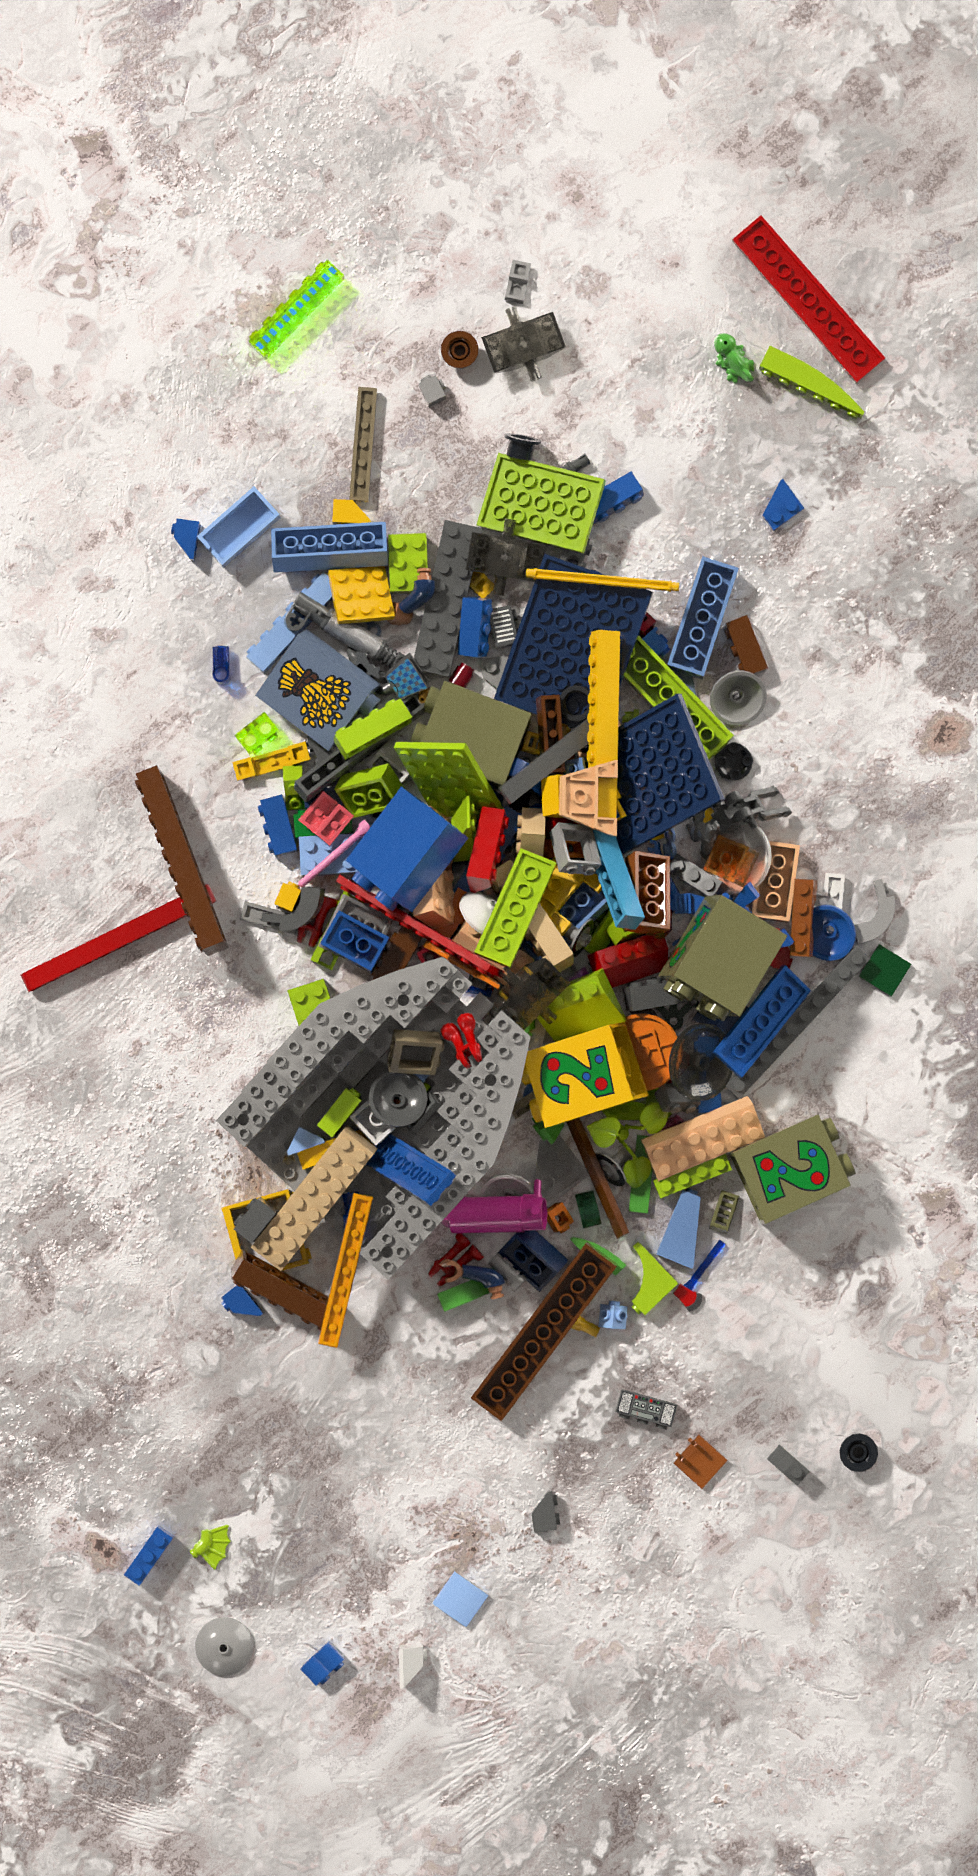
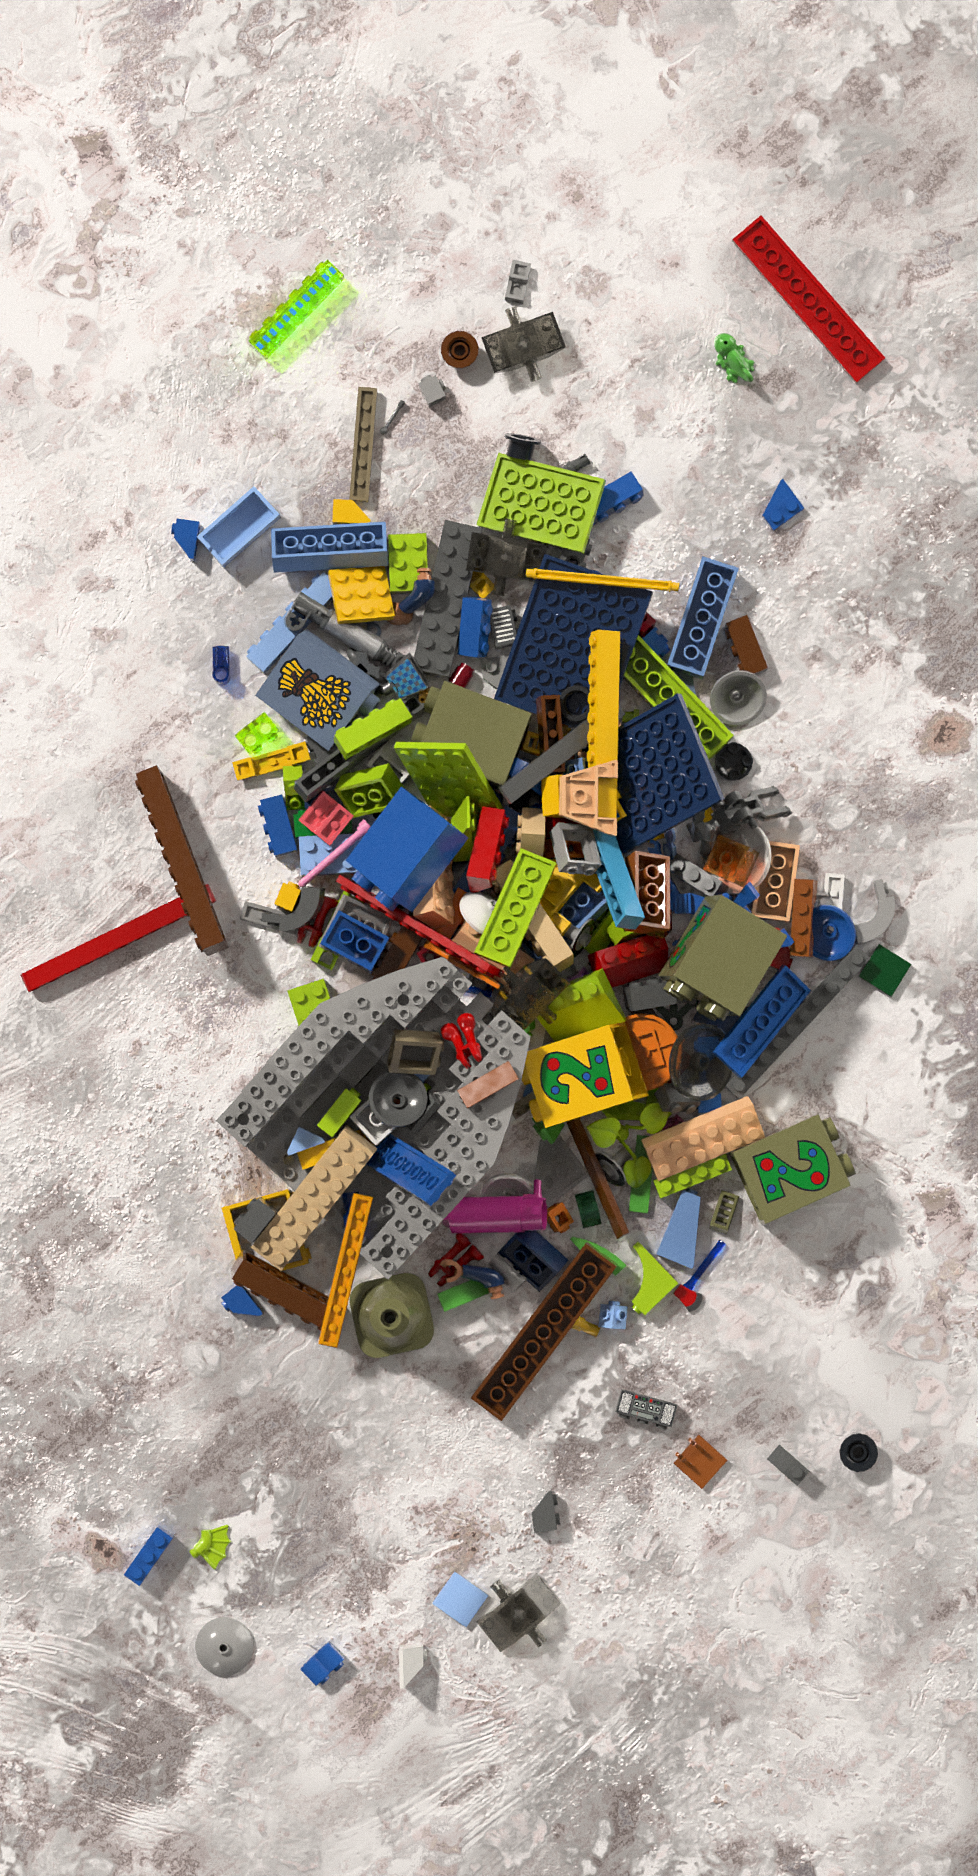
(383, 431): none -> dark grey hinge
(407, 1299): none -> olive cone
(488, 1084): none -> slope
(531, 1597): none -> clear smoke slope
(807, 379): lime slope -> none

